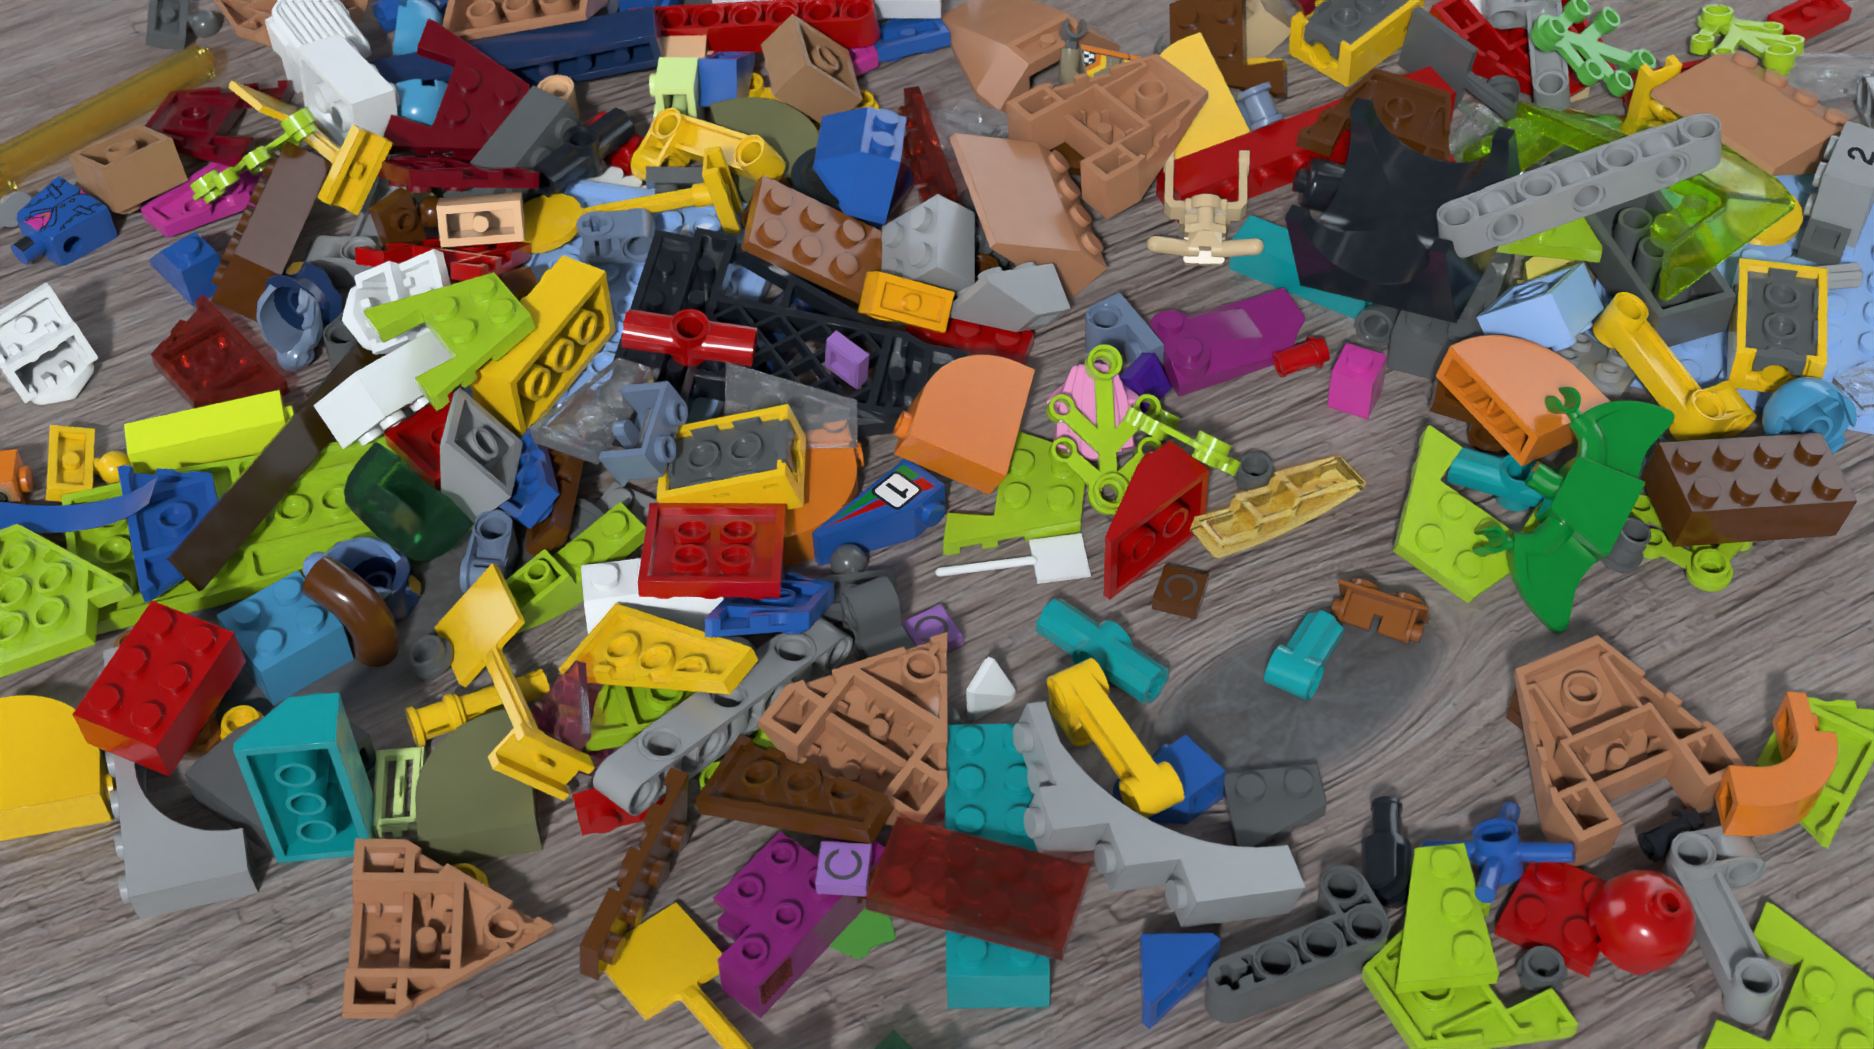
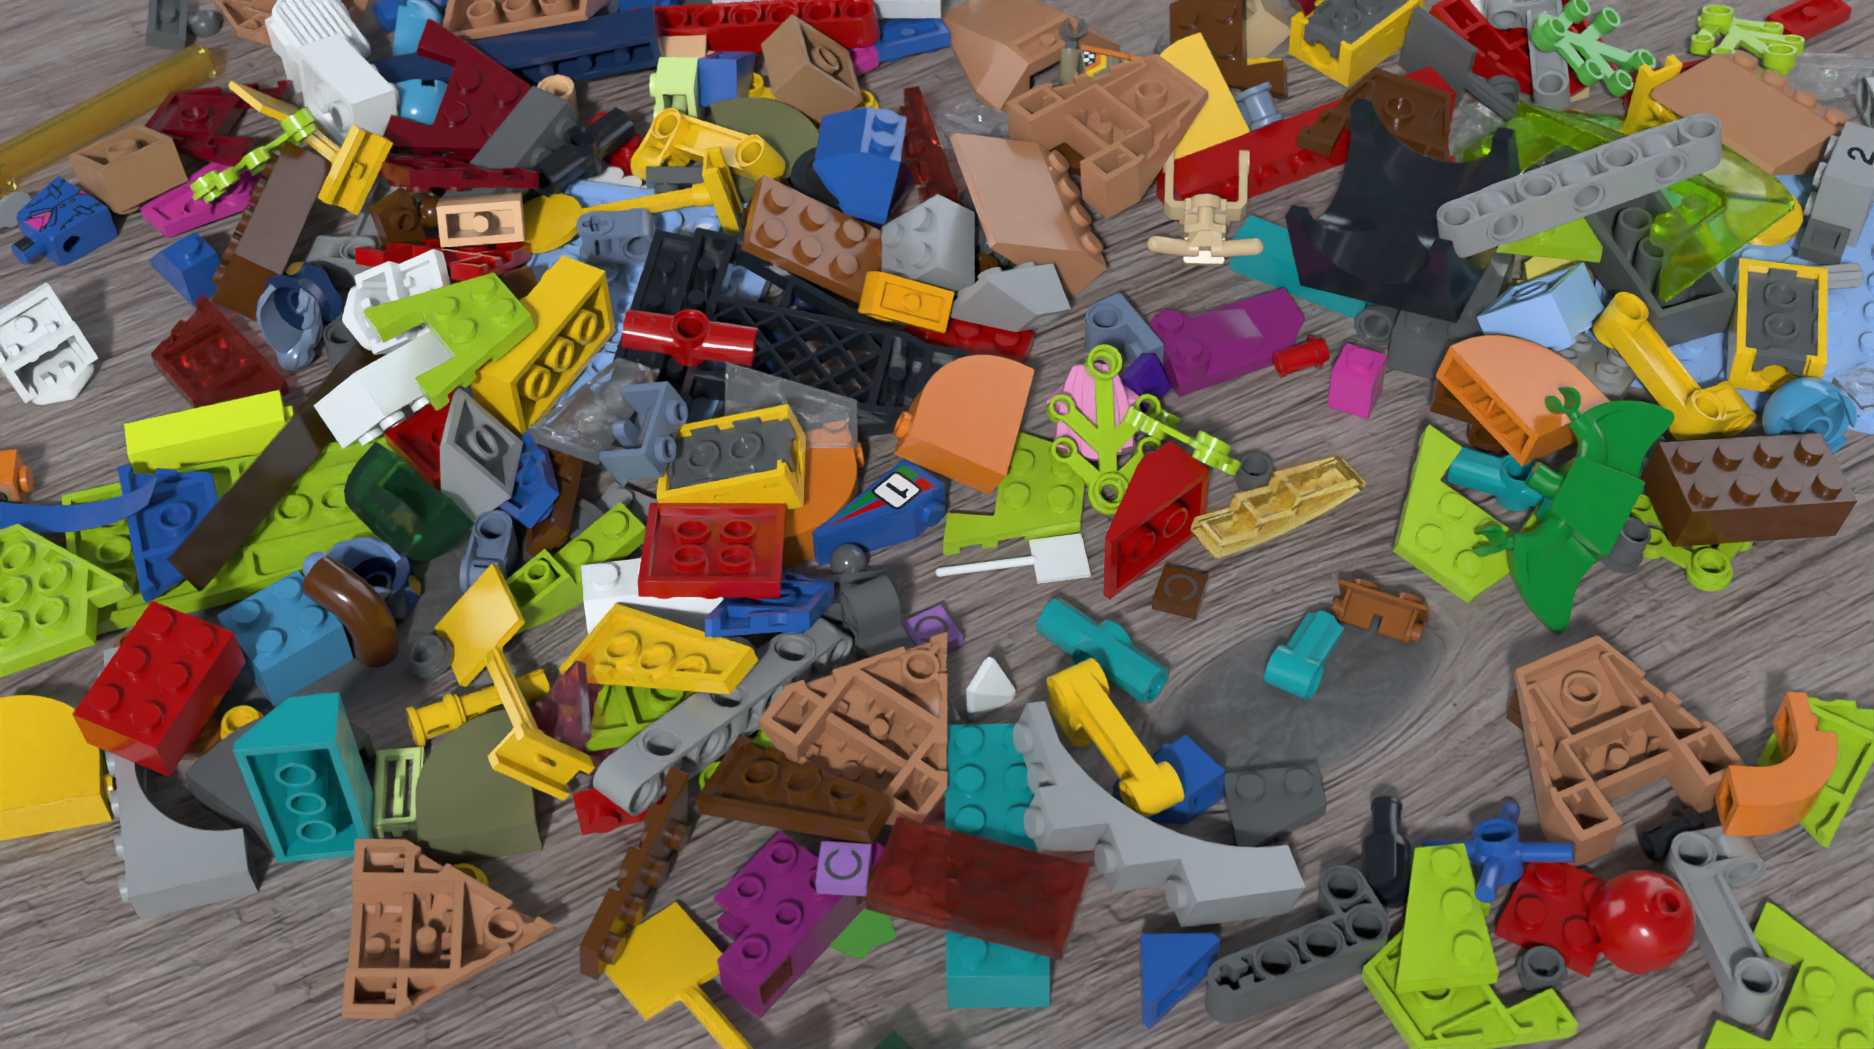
(73, 462): yellow plate -> none
(846, 360): medium lavender tile -> none
(1318, 183): black head -> none

